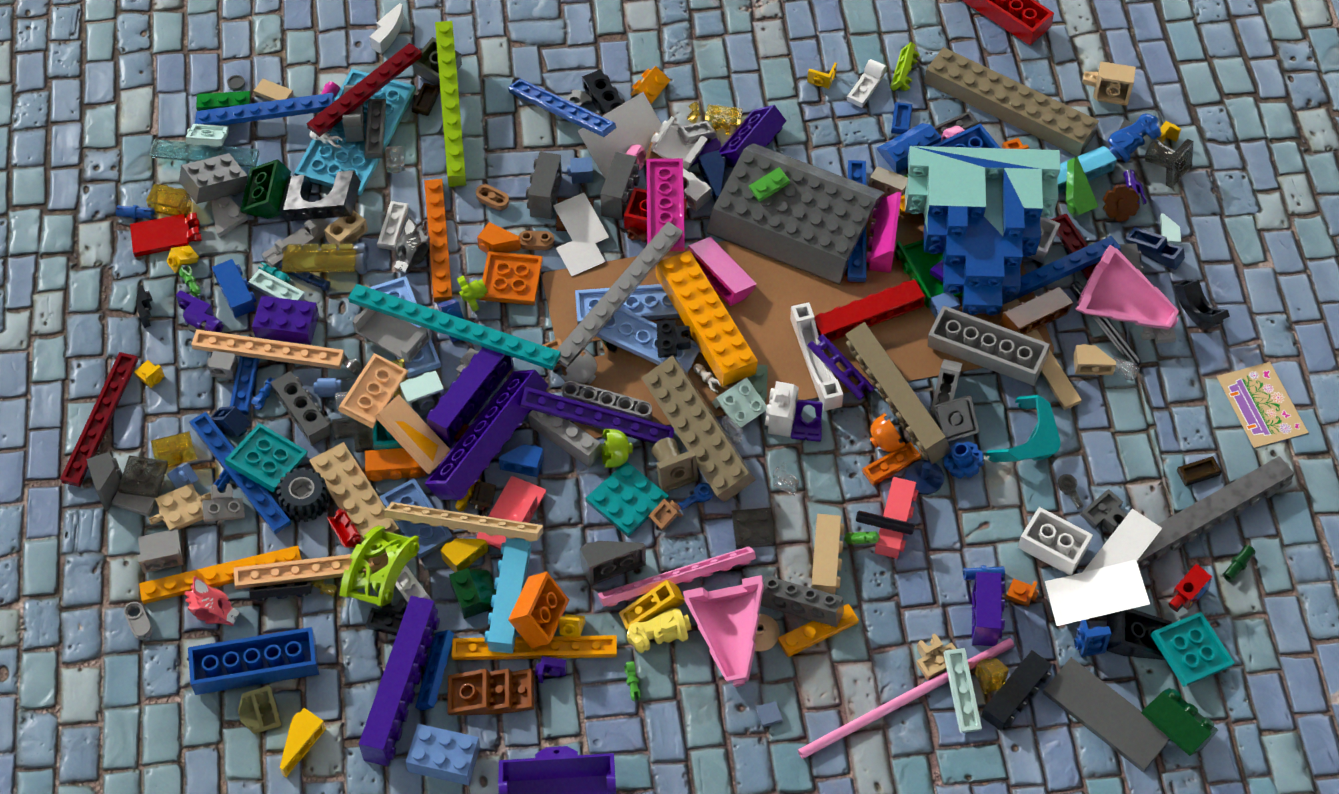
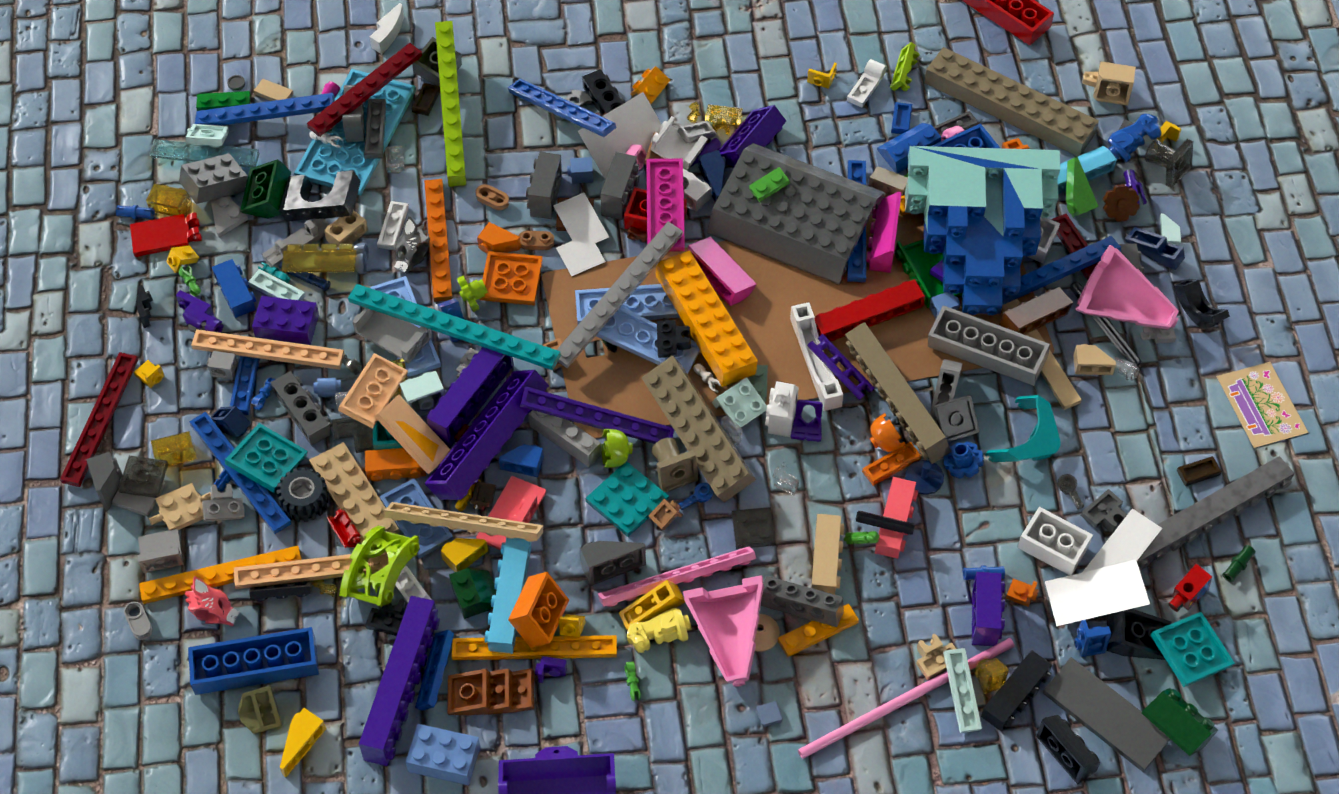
(182, 475): medium blue bracket -> none
(582, 369): light grey cylinder -> none
(600, 396): light grey beam -> none
(1067, 748): none -> black slope

